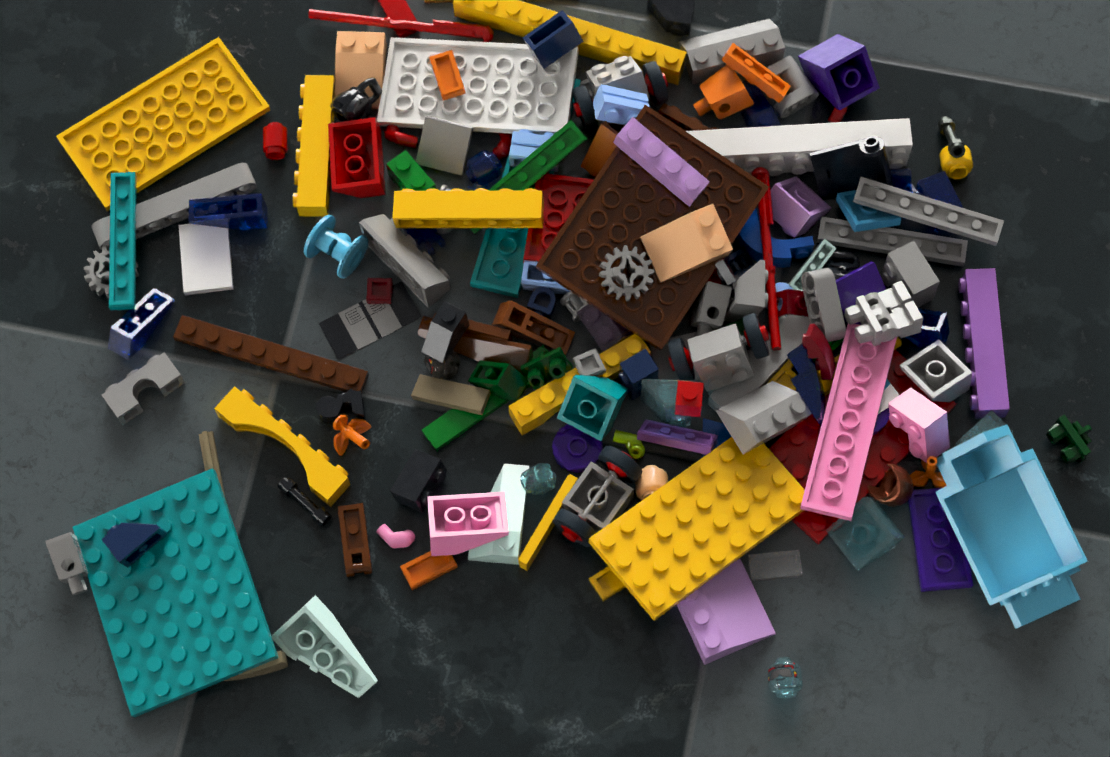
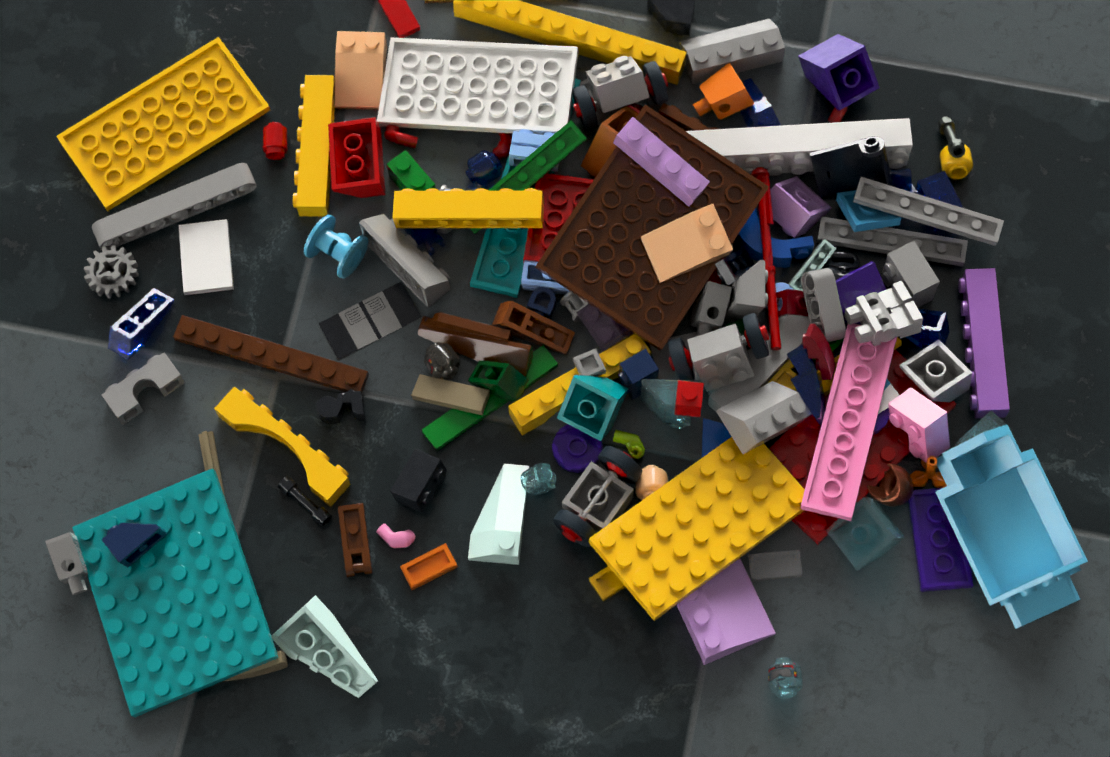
(122, 241): teal tile -> none
(230, 212): clear blue slope -> none
(351, 431): orange plant -> none
(355, 103): black piece -> none
(379, 290): dark red tile -> none
(438, 26): red bar -> none
(444, 145): light grey tile -> none
(445, 332): black slope -> none
(447, 75): orange tile -> none
(465, 521): bright pink slope -> none
(545, 525): yellow tile -> none
(546, 367): dark green hips -> none
(553, 39): dark blue brick -> none
(612, 274): light grey gear -> none
(618, 104): light blue brick -> none
(677, 437): medium lavender tile -> none
(755, 73): orange plate -> none
(800, 87): light grey connector -> none
(1074, 437): dark green hips -> none

